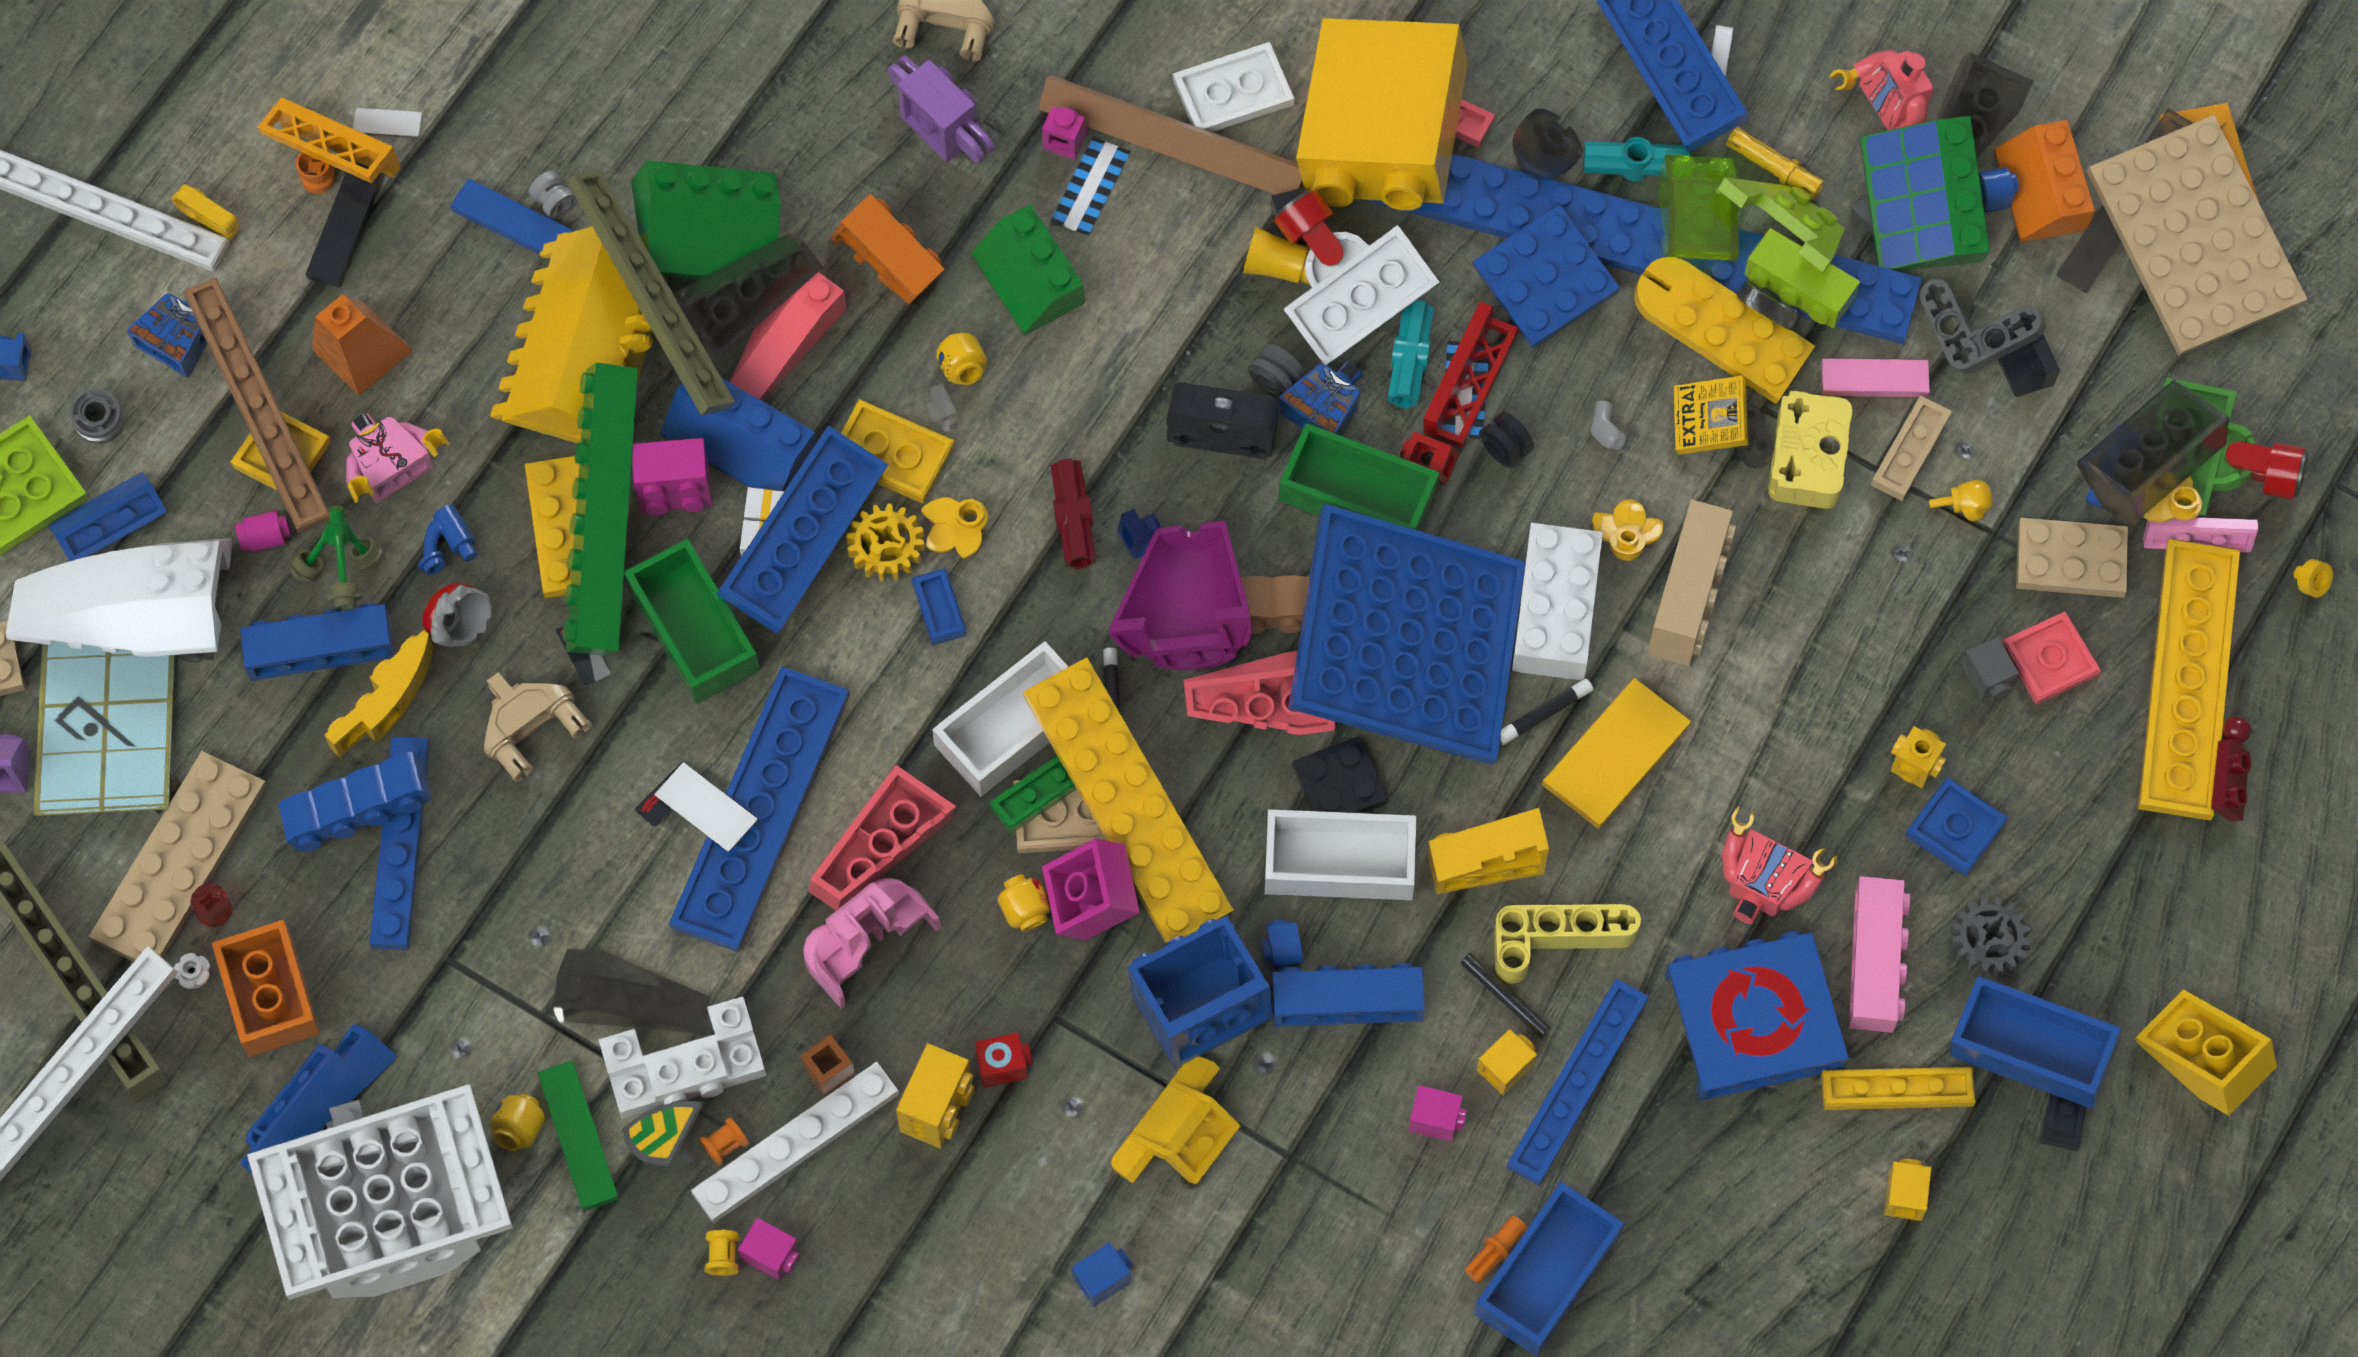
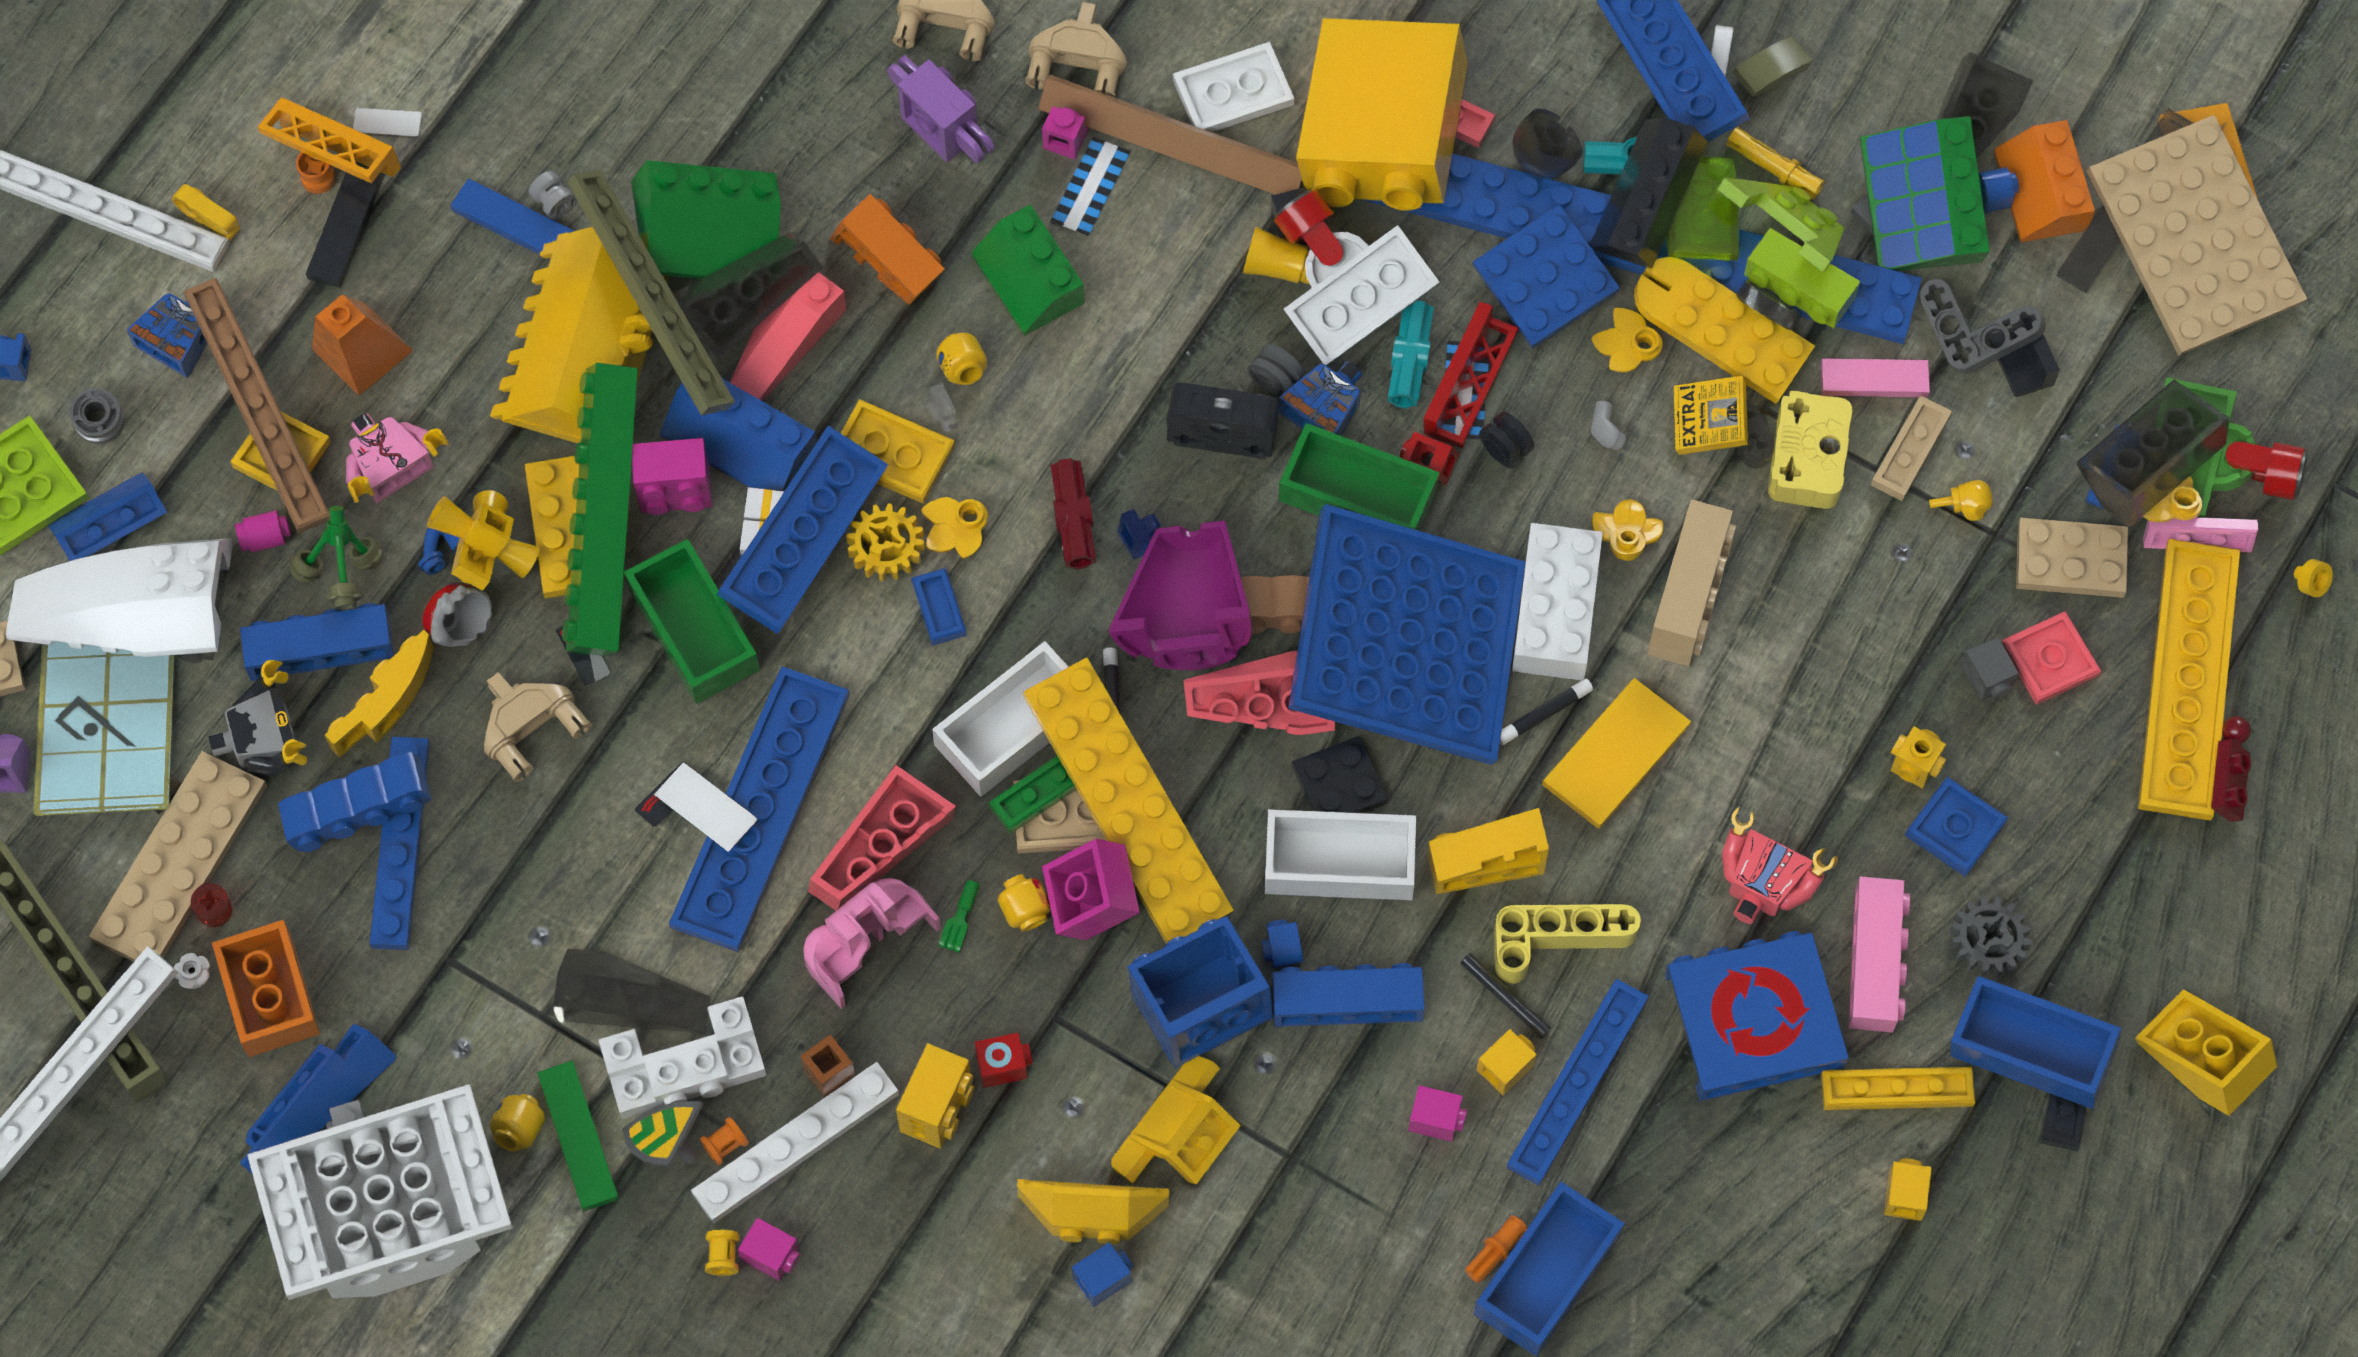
(261, 727): none -> torso
(482, 538): none -> yellow brick
(956, 927): none -> green piece
(1079, 45): none -> tan connector
(1092, 1209): none -> yellow wedge
(1623, 341): none -> yellow plate
(1649, 191): none -> black slope
(1772, 65): none -> olive slope
(1893, 86): coral torso -> none

